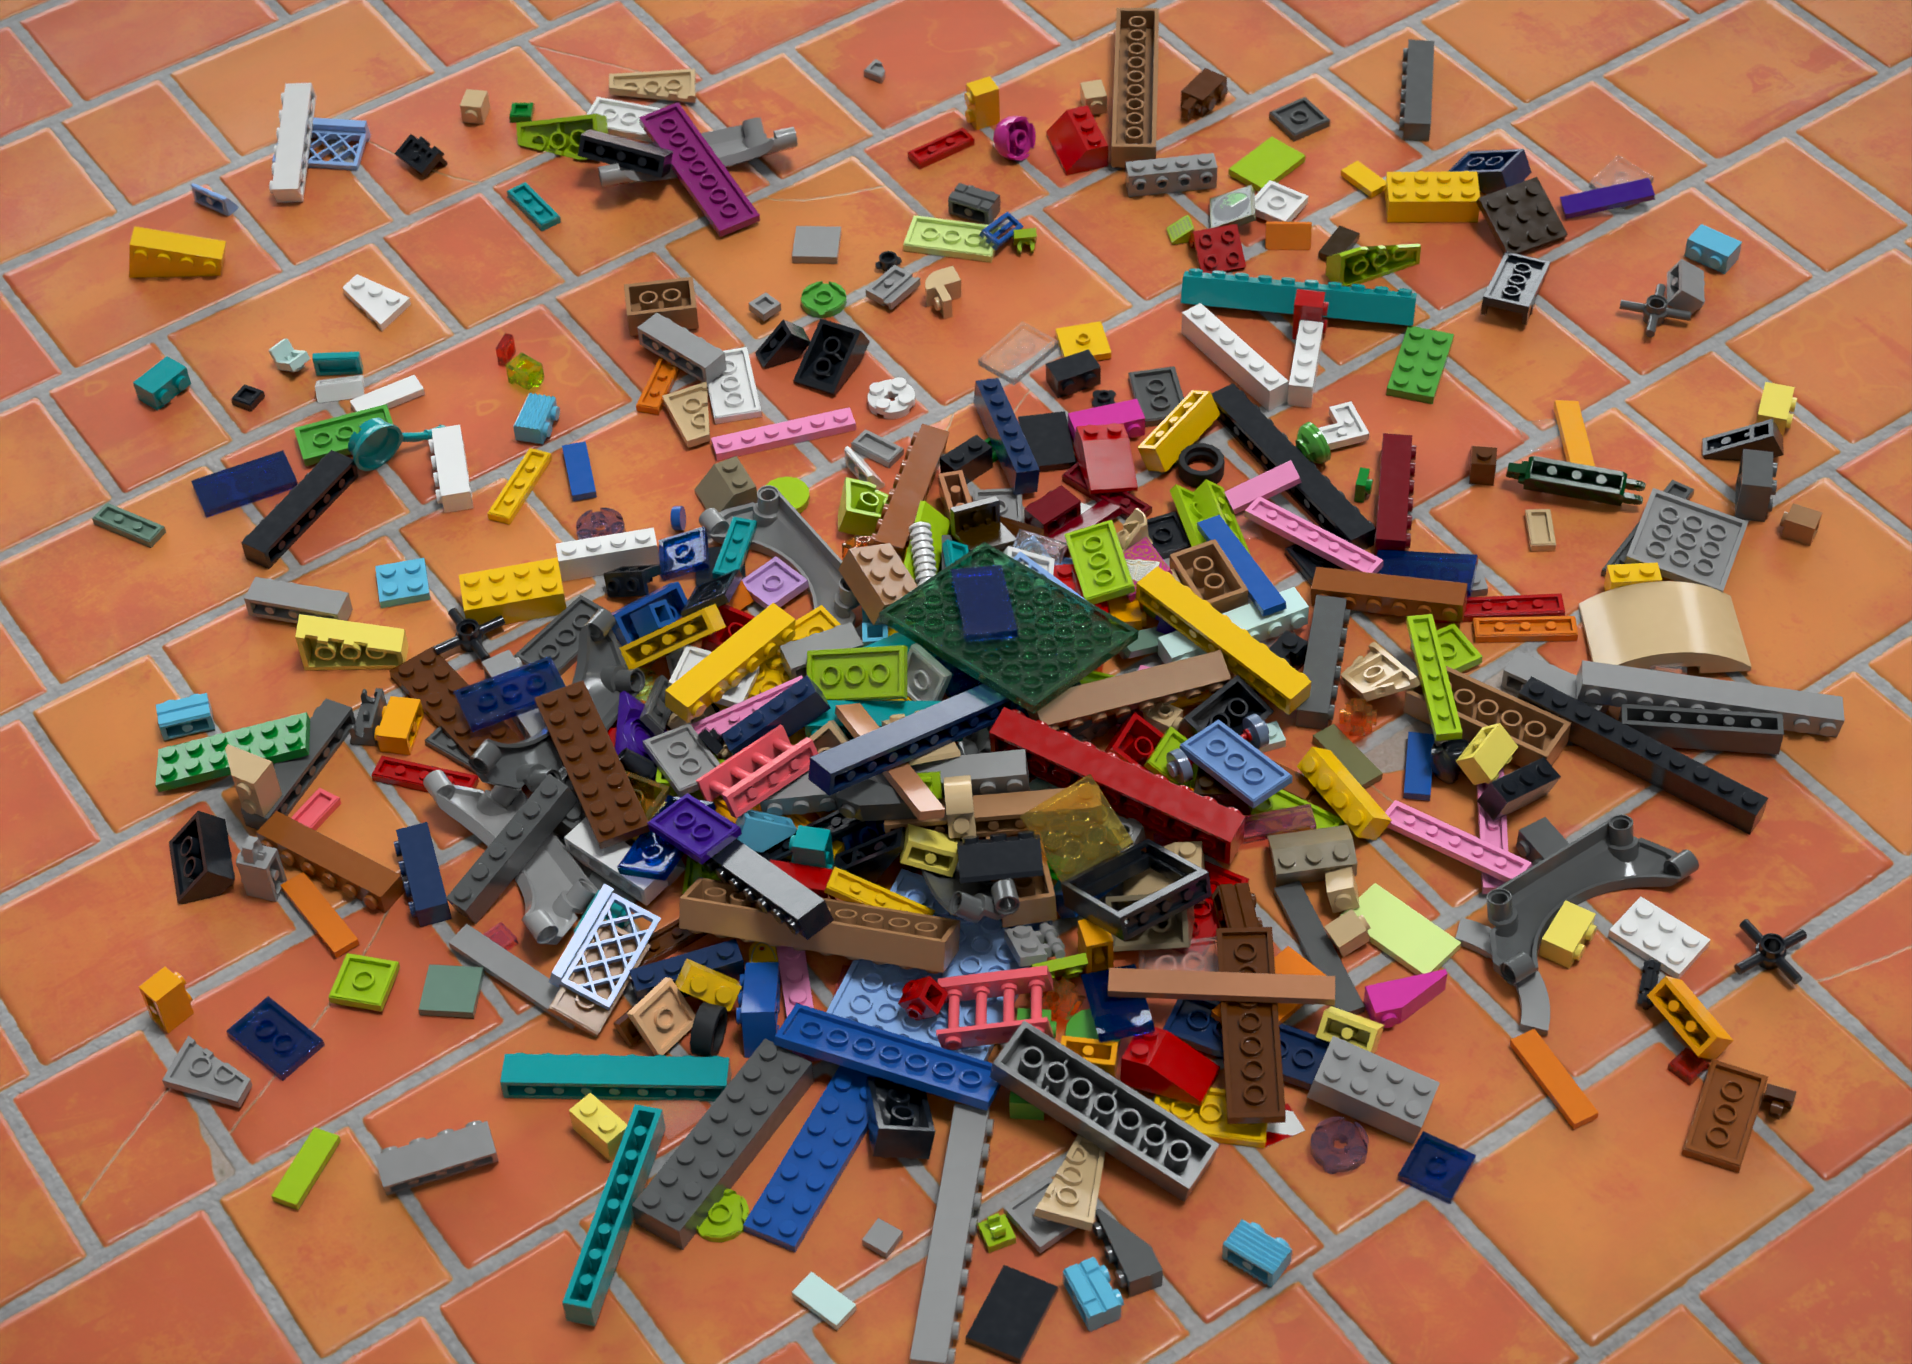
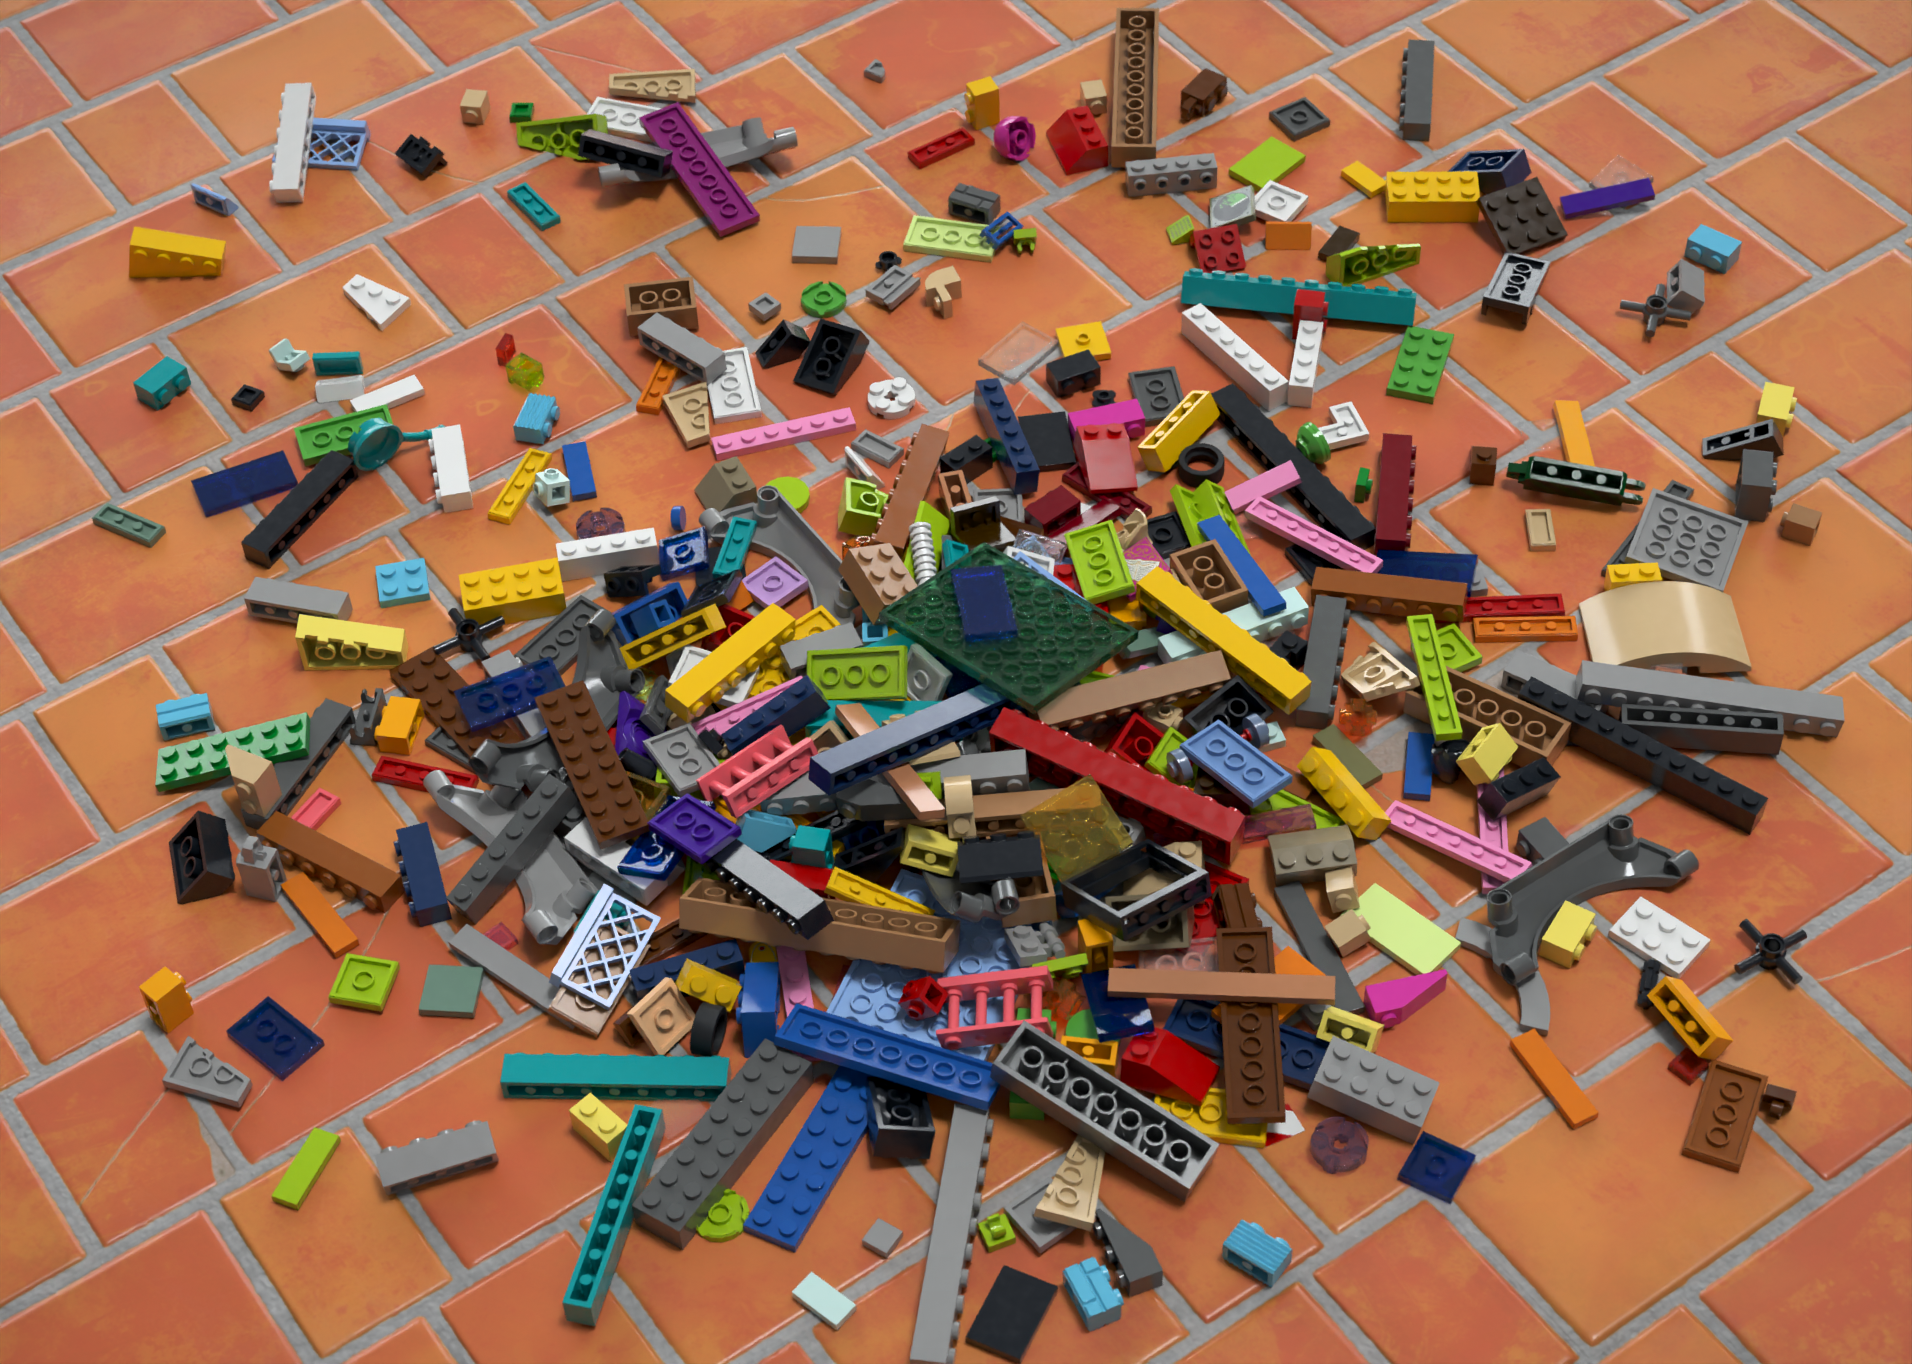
(552, 487): none -> light aqua brick
(1312, 1014): none -> light grey plate

